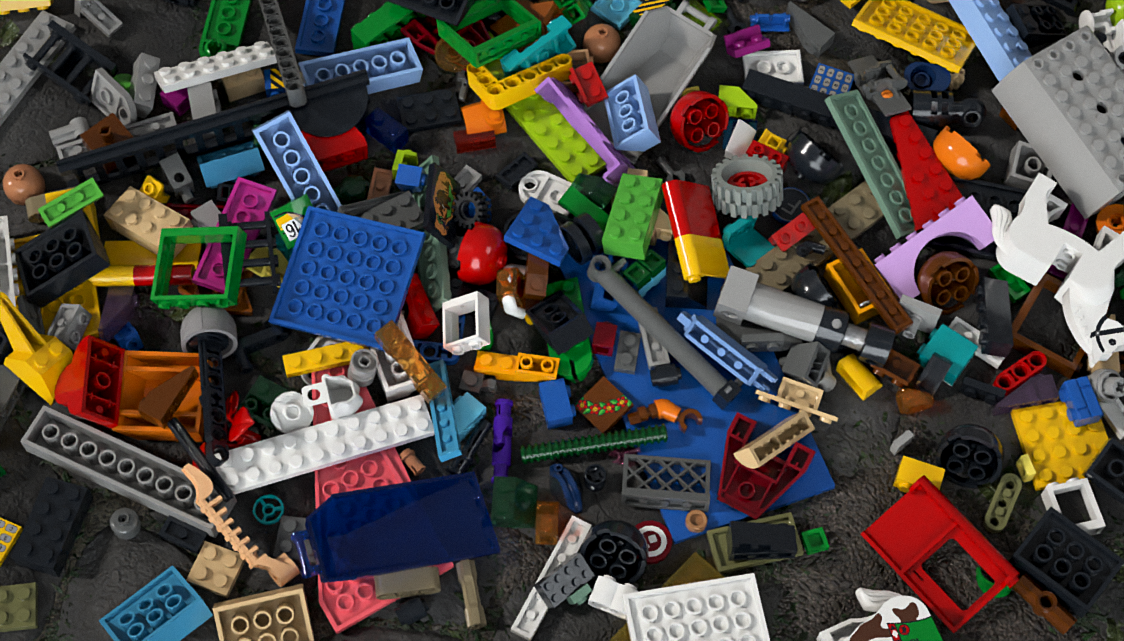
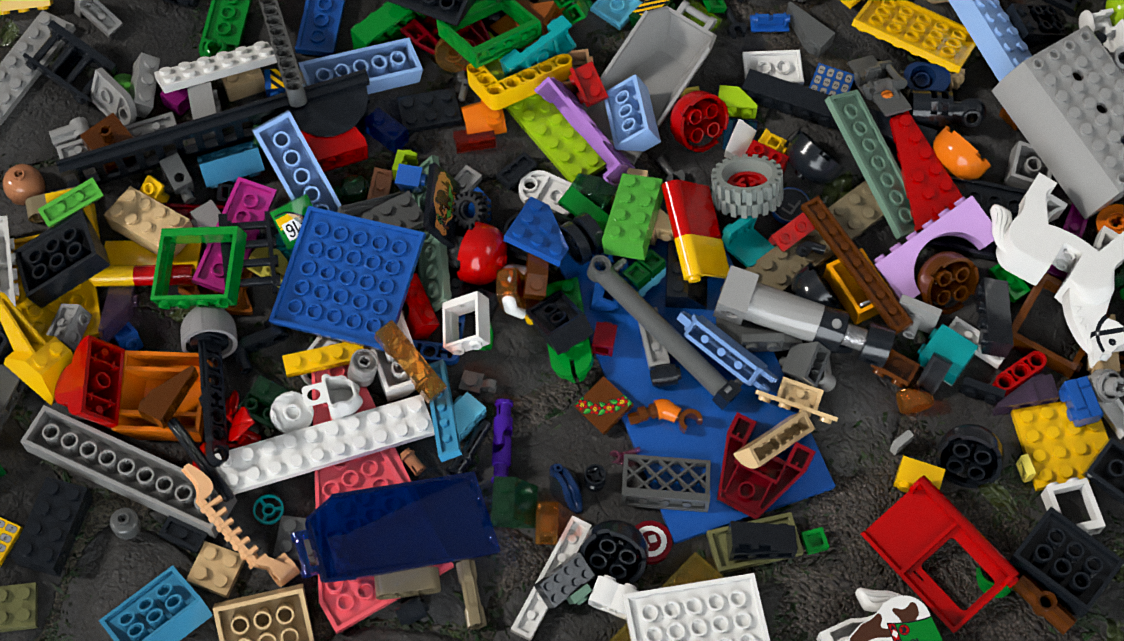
(31, 313): dark grey plate -> none
(517, 368): light orange slope -> none
(556, 403): blue brick -> none
(594, 443): dark green piece -> none
(602, 42): nougat cylinder -> none
(627, 352): dark grey plate -> none
(696, 521): medium nougat tile -> none
(745, 41): magenta bracket -> none
(858, 376): yellow brick -> none
(1007, 497): olive plate -> none

